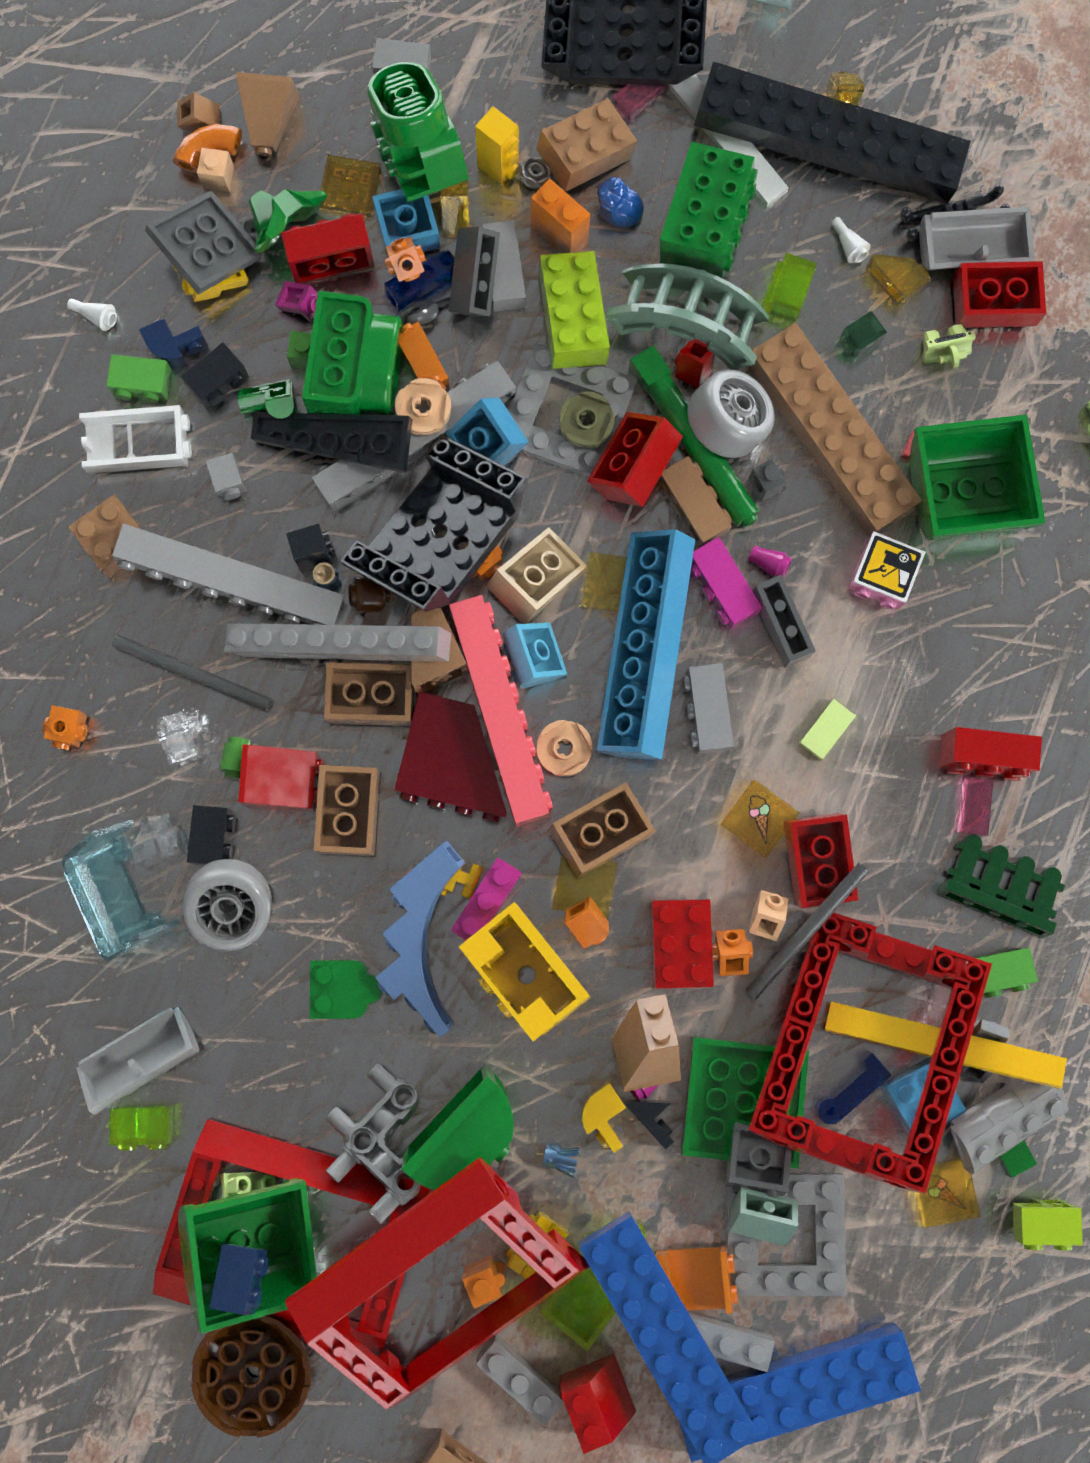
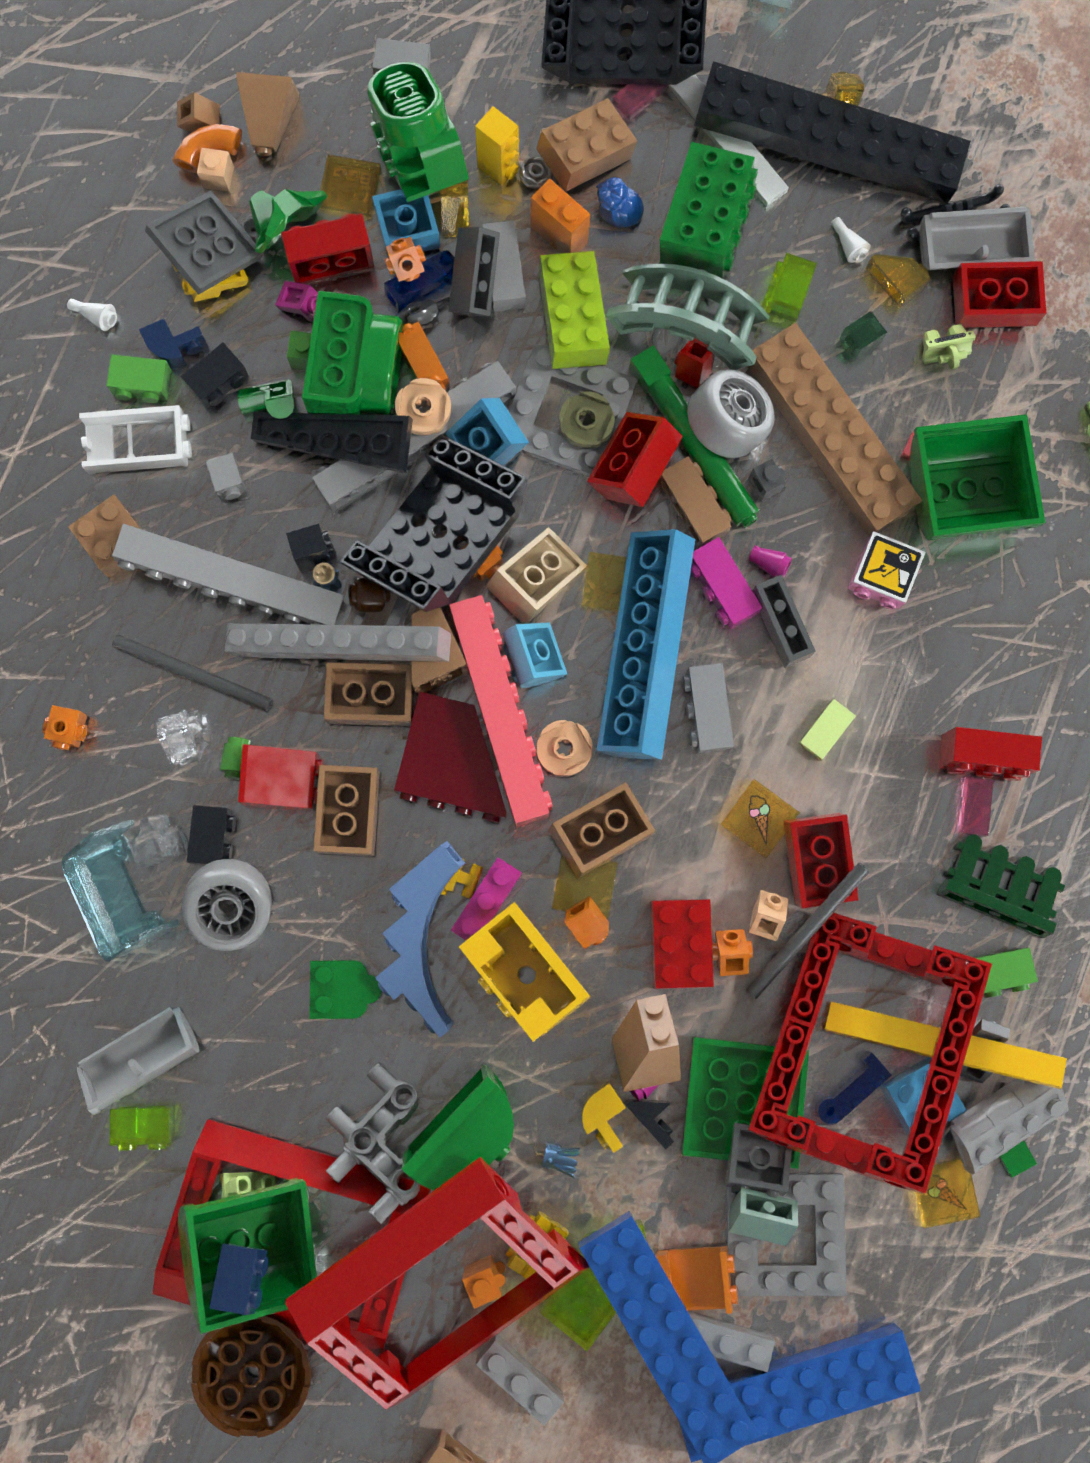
(597, 1402): red slope -> none
(1047, 1224): lime brick -> none

